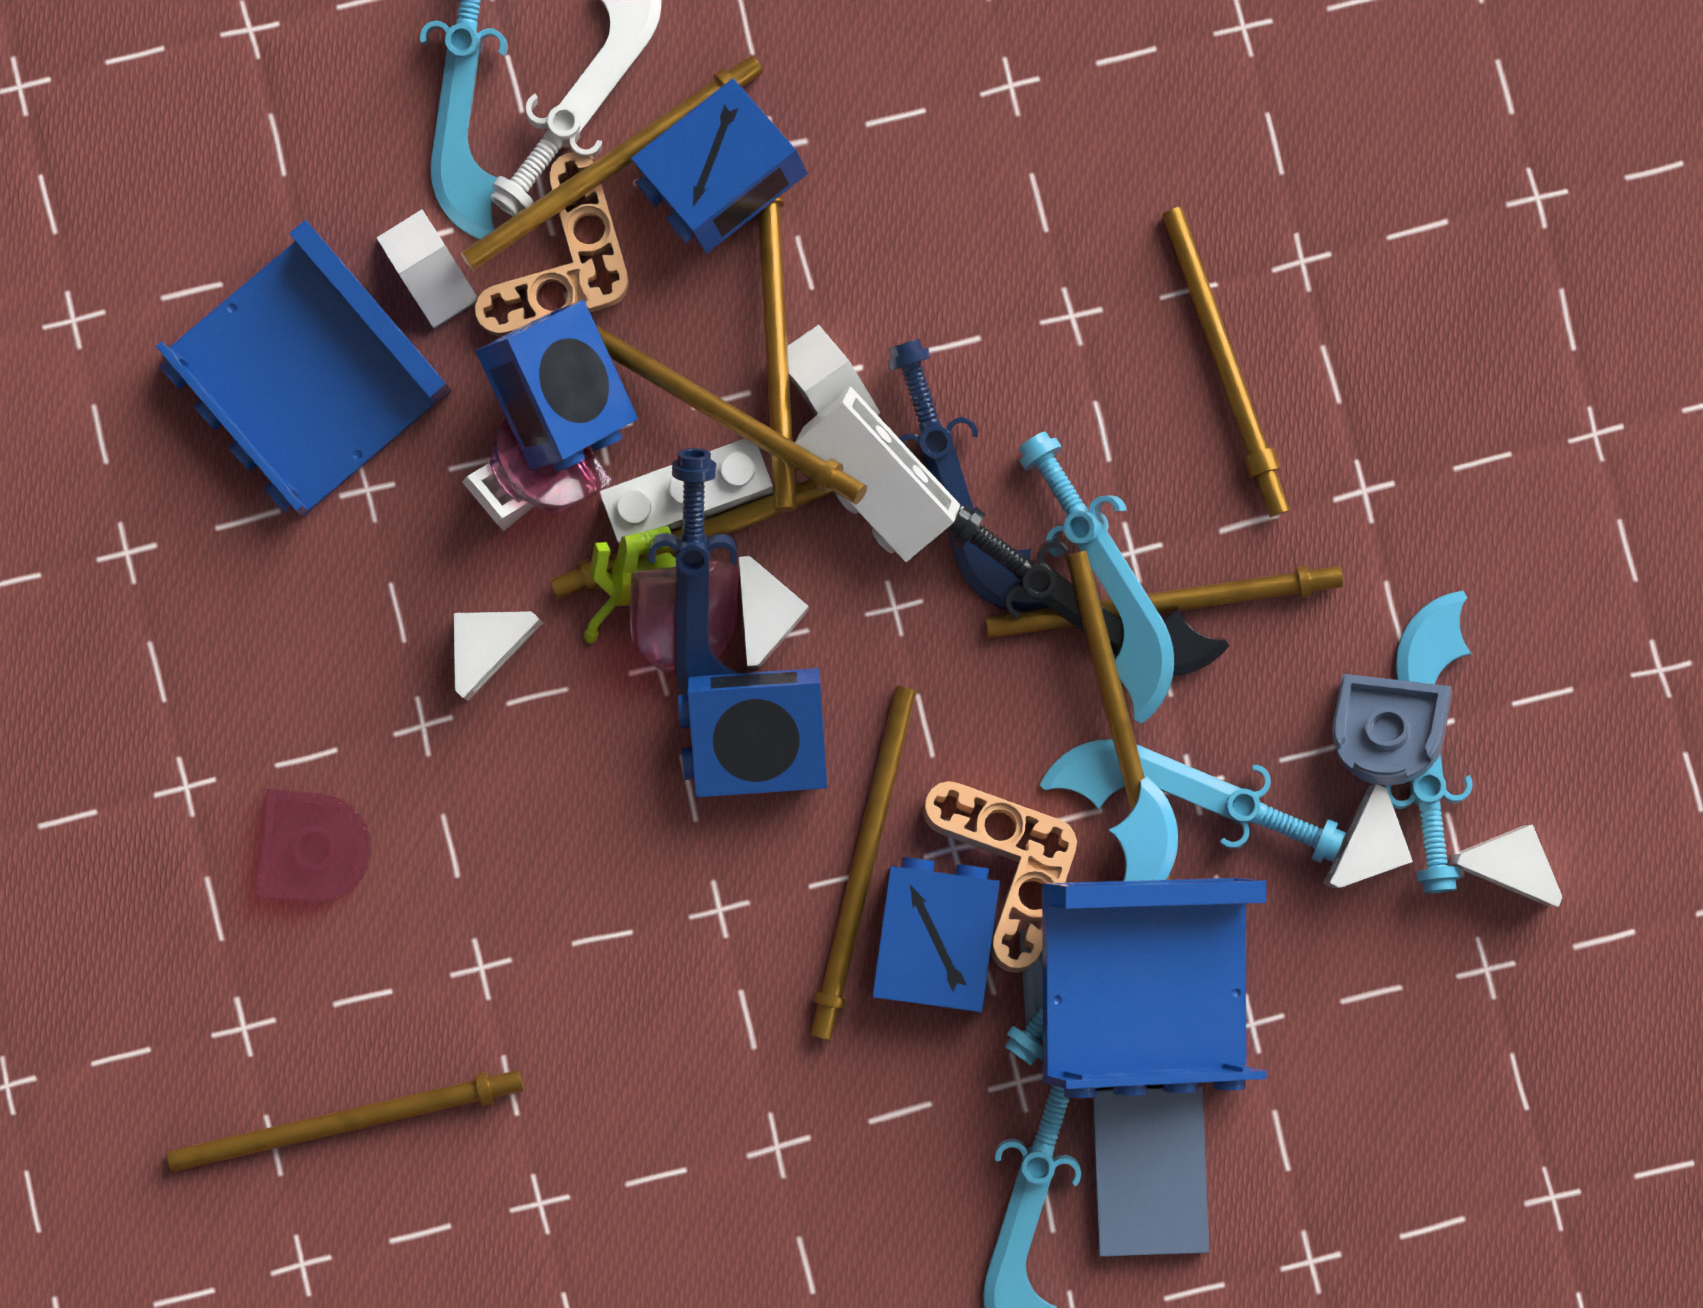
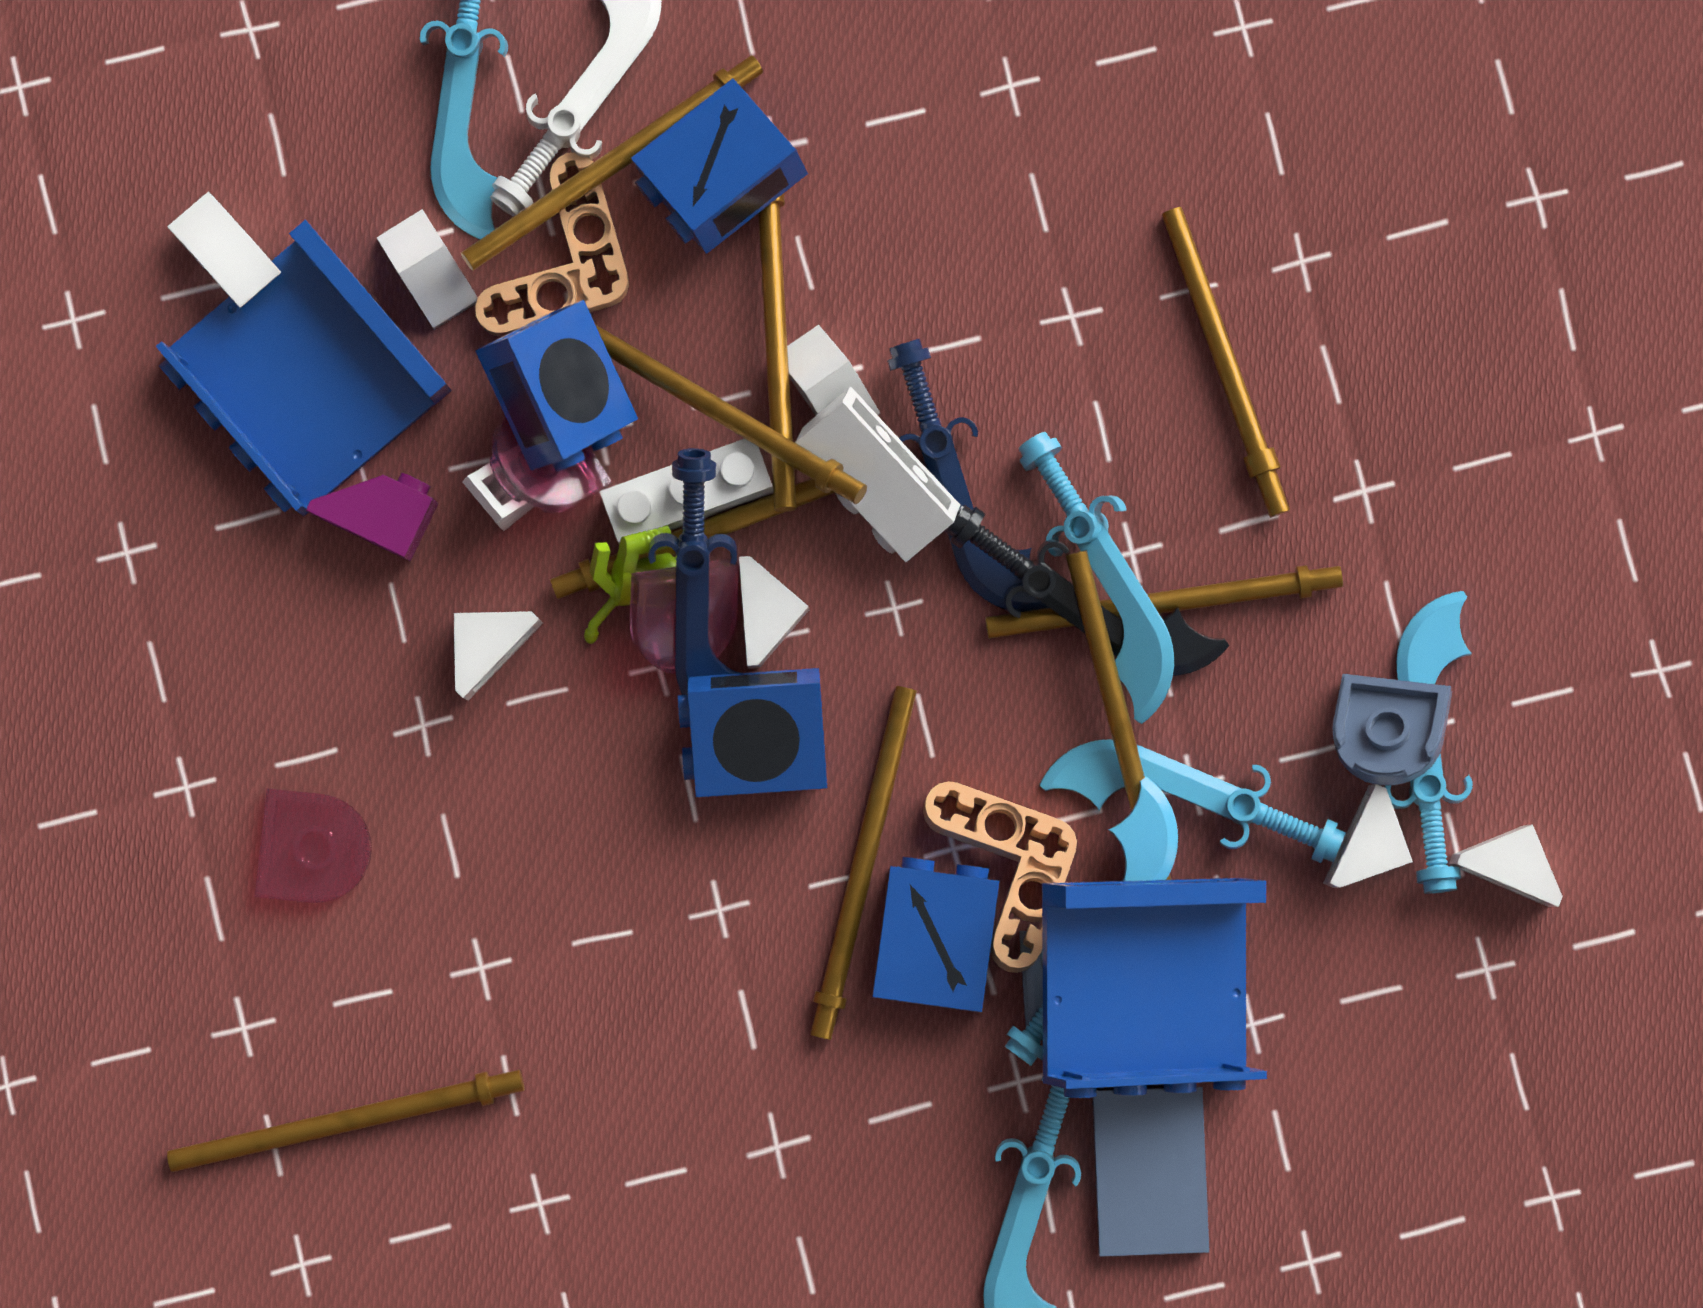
(224, 249): none -> white slope
(381, 512): none -> magenta slope

